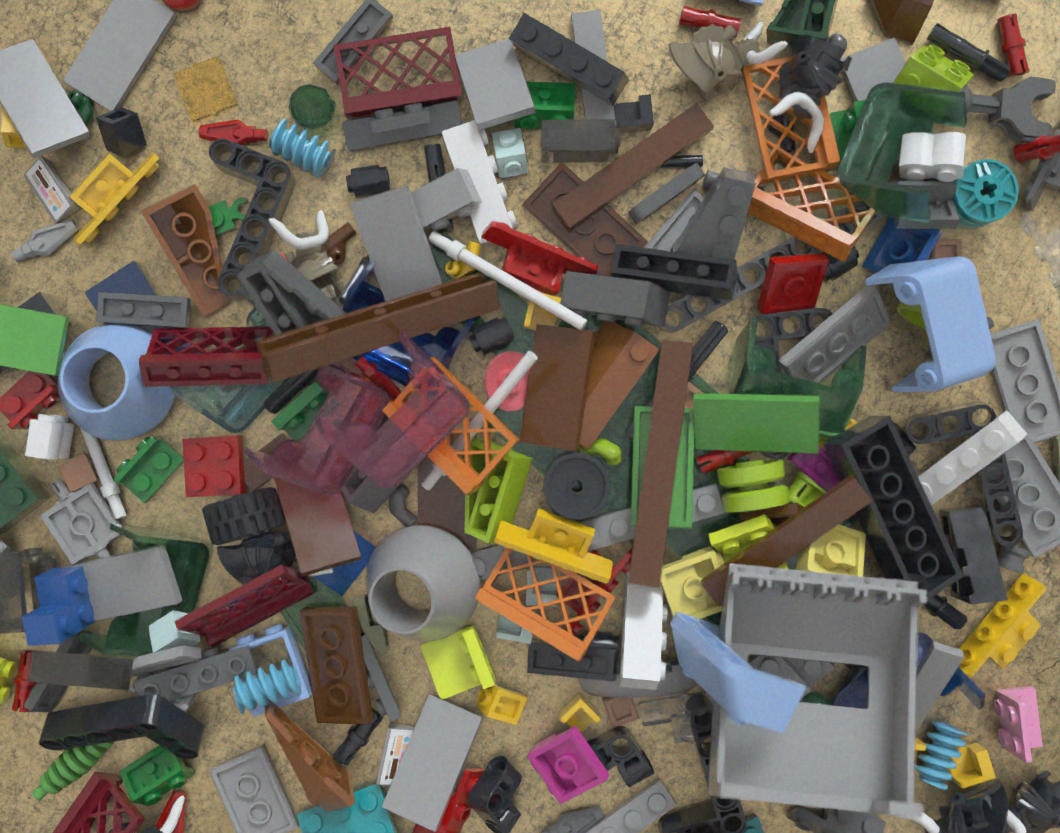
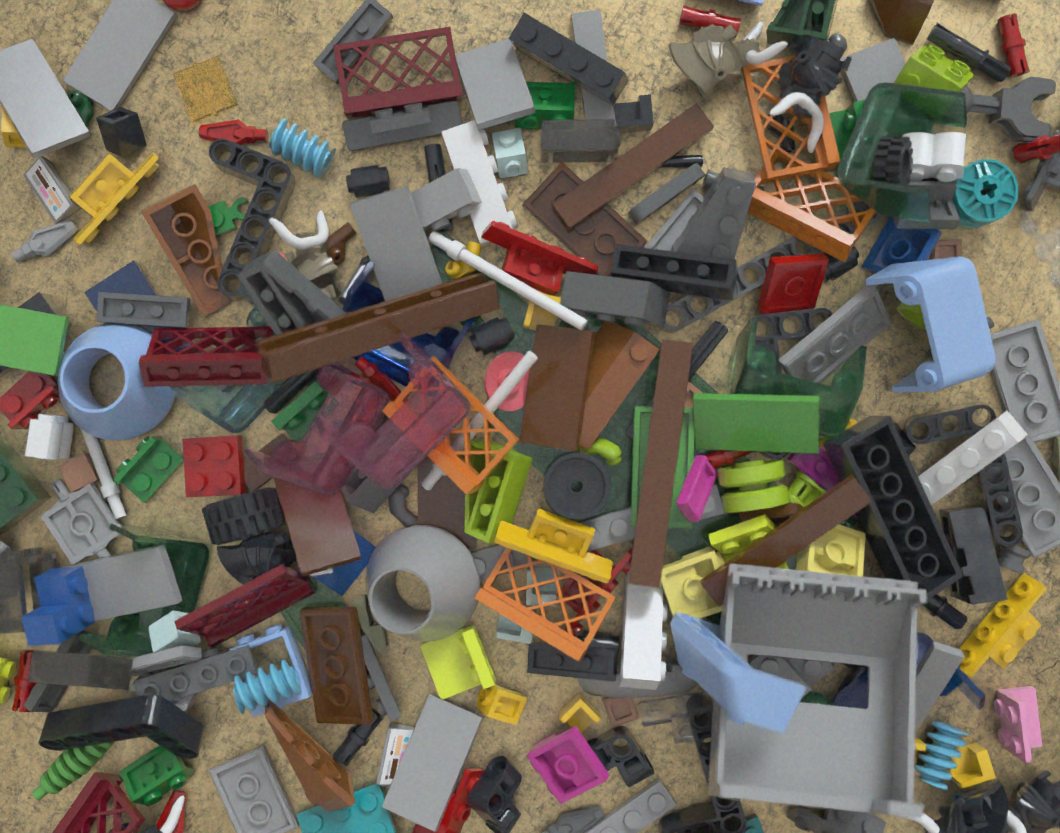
(311, 106): clear green hair -> none
(696, 488): none -> dark pink tile
(893, 160): none -> black tyre

